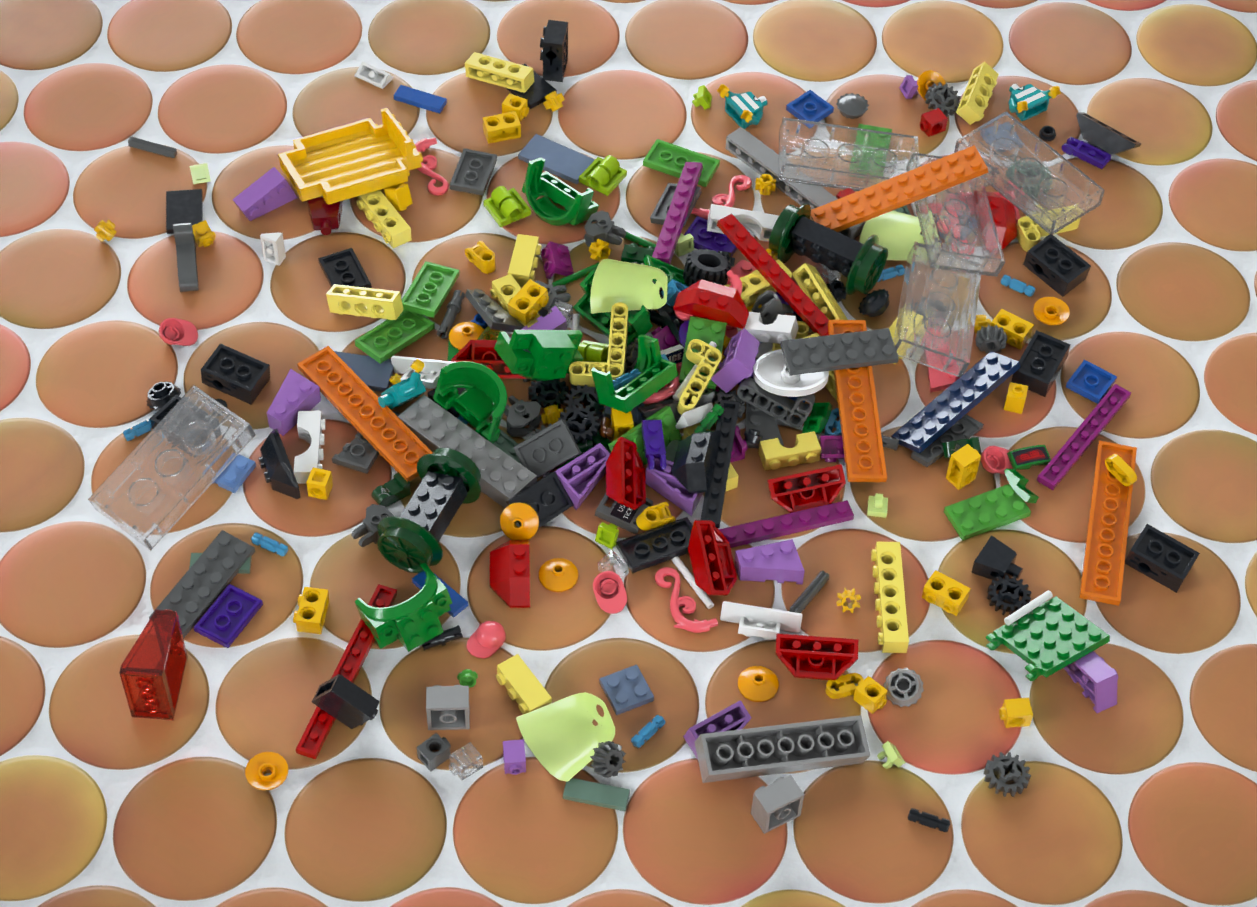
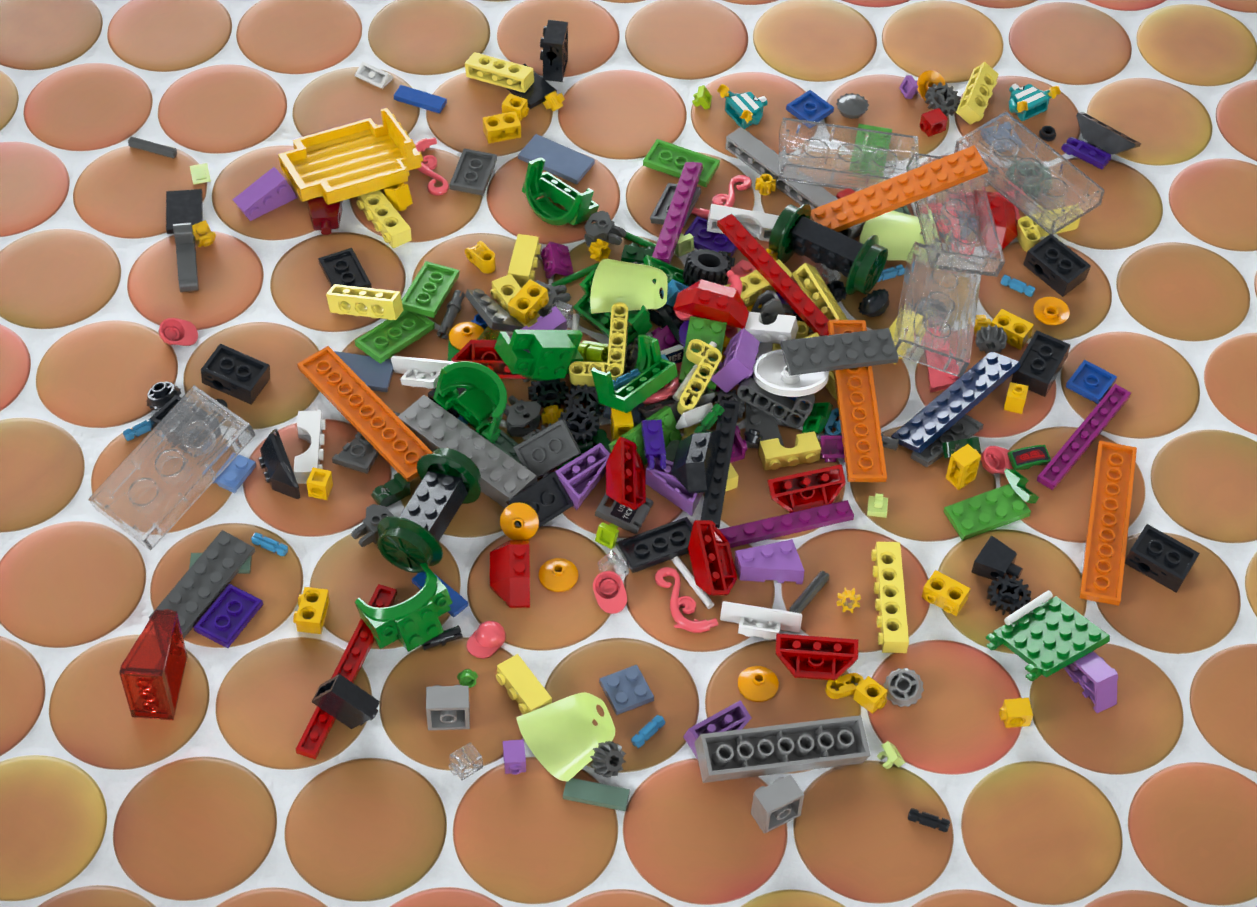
(105, 230): yellow gear -> none
(266, 763): light orange dish -> none
(273, 247): white slope -> none
(293, 396): medium lavender wedge -> none
(405, 390): teal torso -> none
(433, 759): dark grey brick -> none
(506, 206): lime plate -> none
(603, 175): lime plate -> none
(604, 429): reddish brown arm -> none
(655, 517): yellow piece -> none
(1012, 782): dark grey gear -> none
(1120, 470): yellow beam -> none

